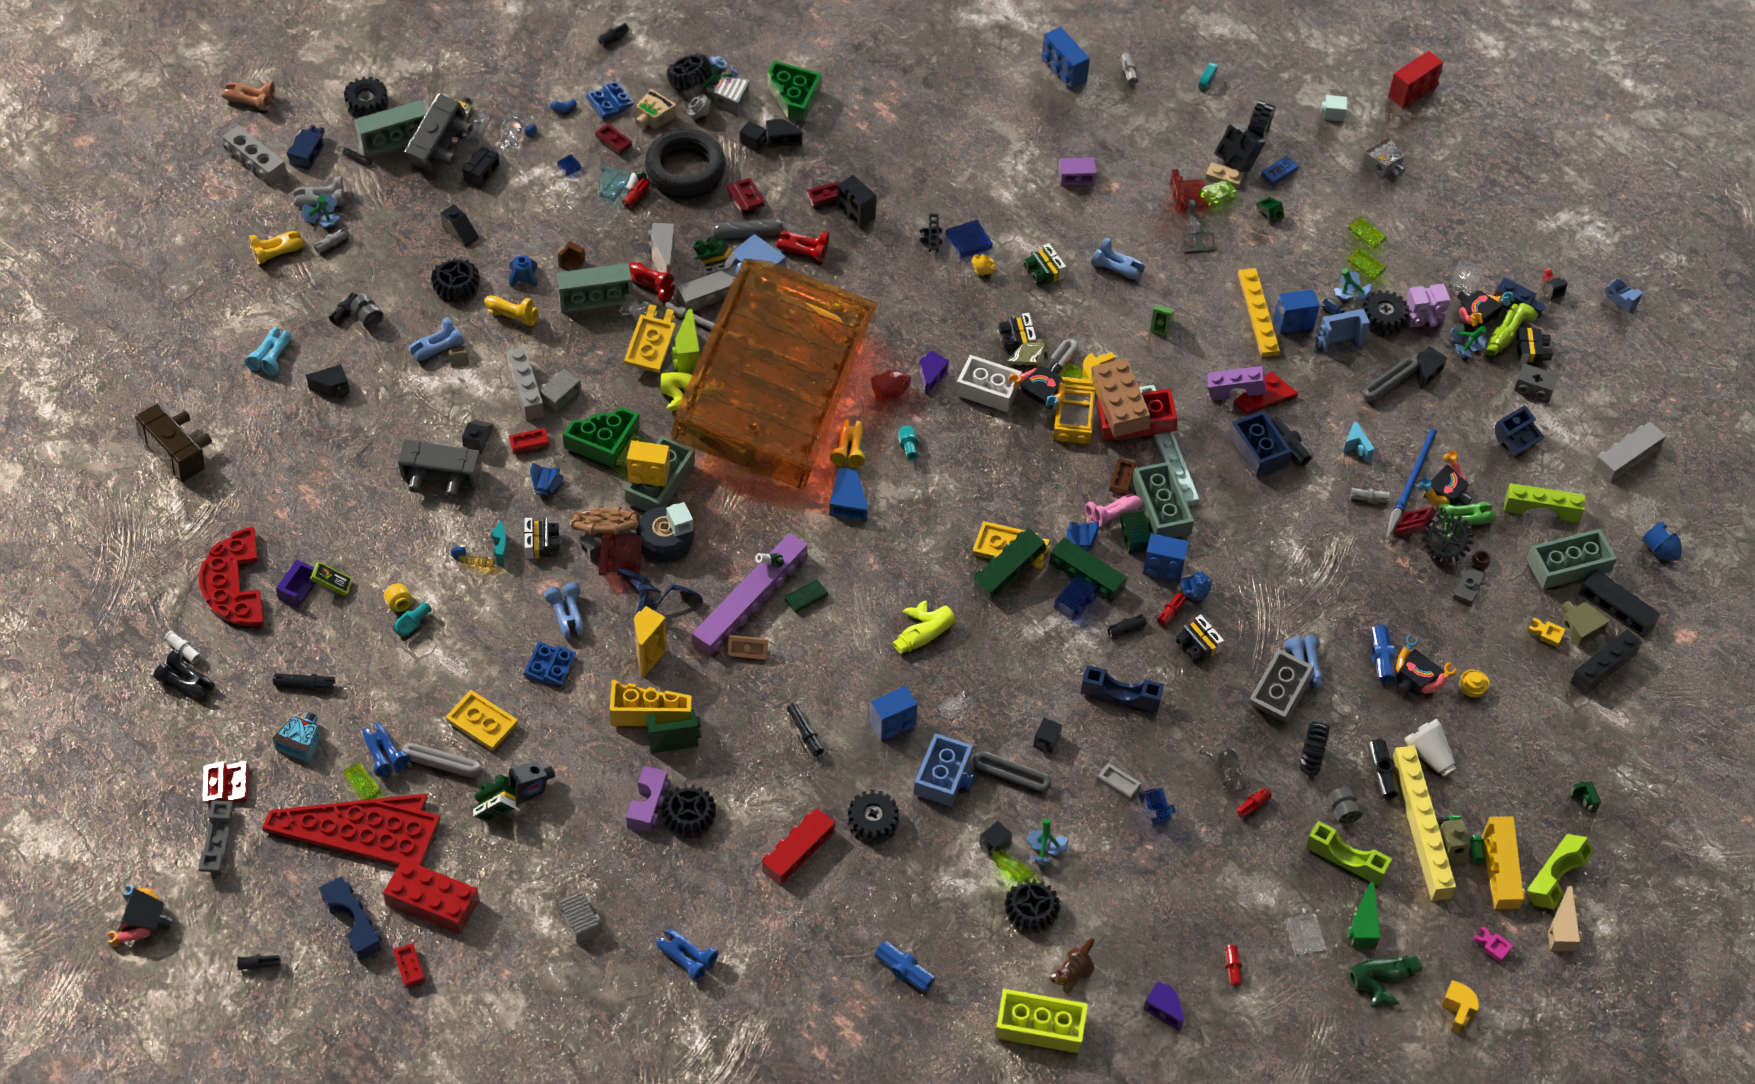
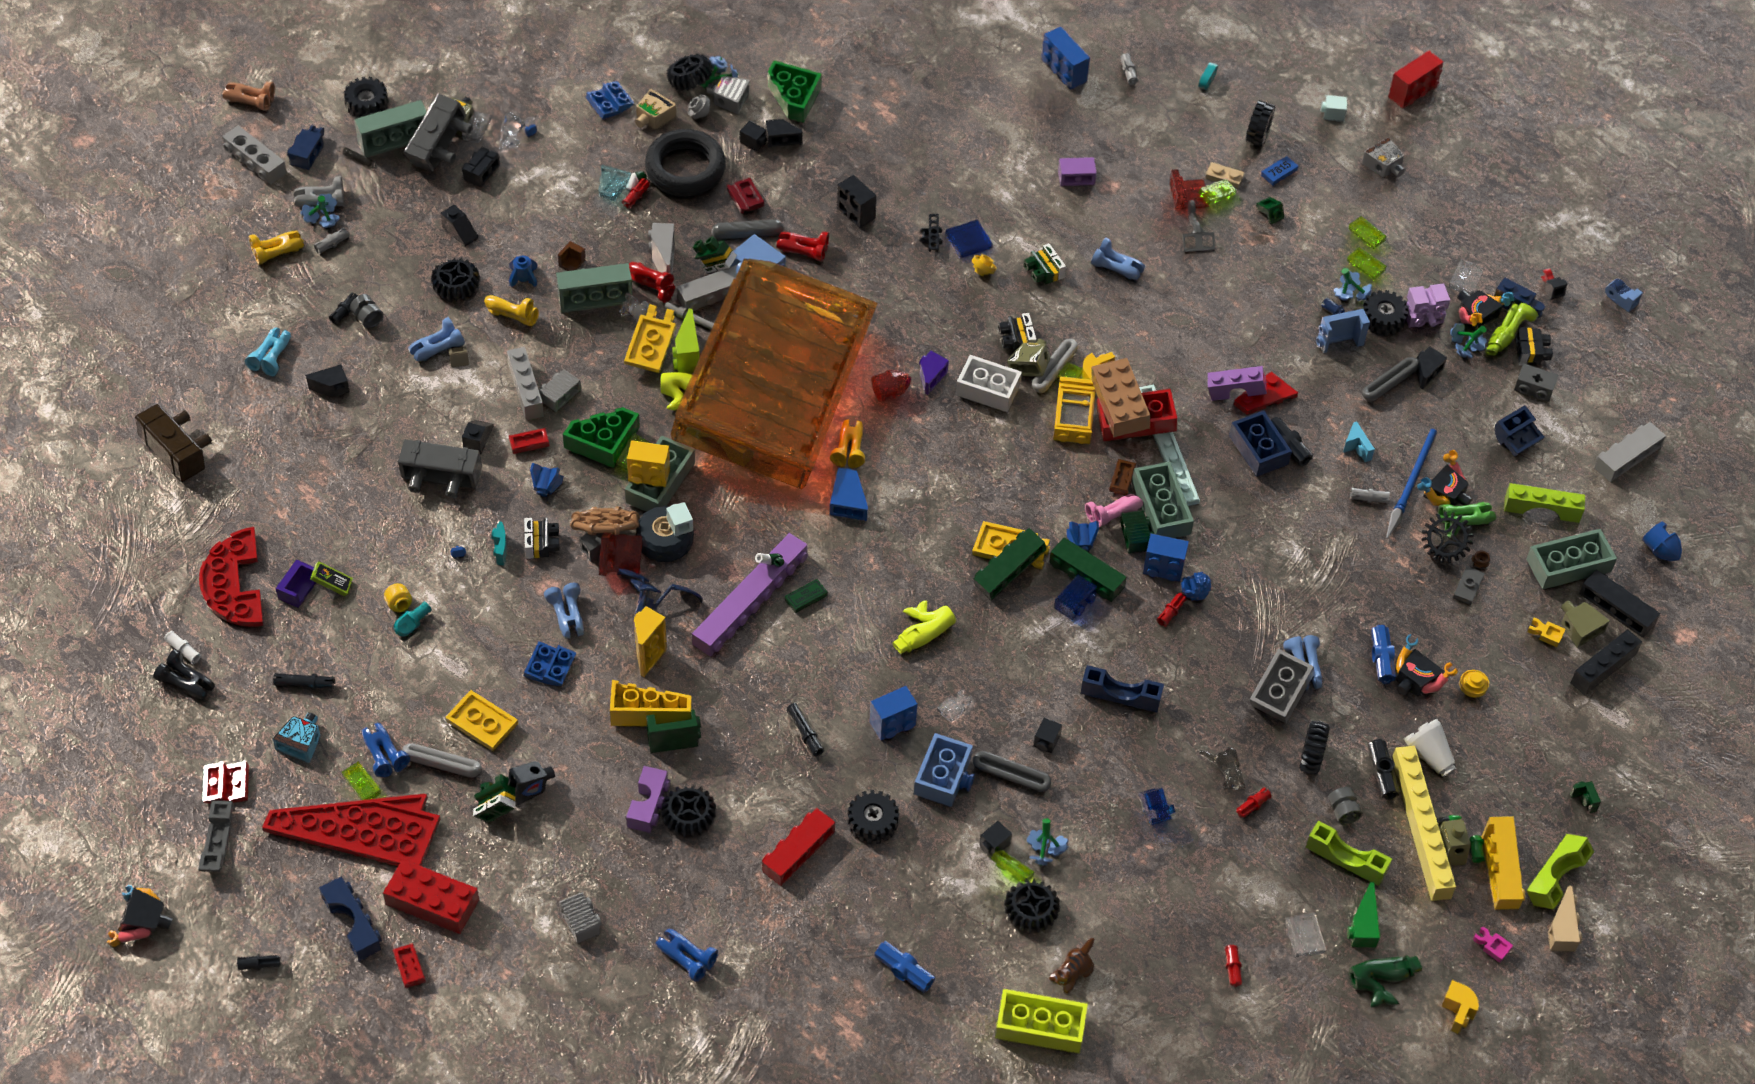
(477, 561): clear yellow animal -> none
(562, 107): blue arm -> none
(569, 165): clear blue tile -> none
(612, 34): black axle -> none
(613, 139): dark red plate -> none
(747, 647): medium nougat plate -> none
(823, 194): dark red plate -> none
(908, 442): teal arm -> none
(1042, 385): torso -> none
(1119, 781): light grey tile -> none
(1126, 626): black pin -> none
(1162, 320): bright green slope -> none
(1165, 1005): dark purple slope -> none
(1201, 638): black hips -> none
(1239, 147): black piece -> none
(1258, 312): yellow plate -> none
(1296, 311): blue brick -> none
(1415, 521): dark red plate -> none

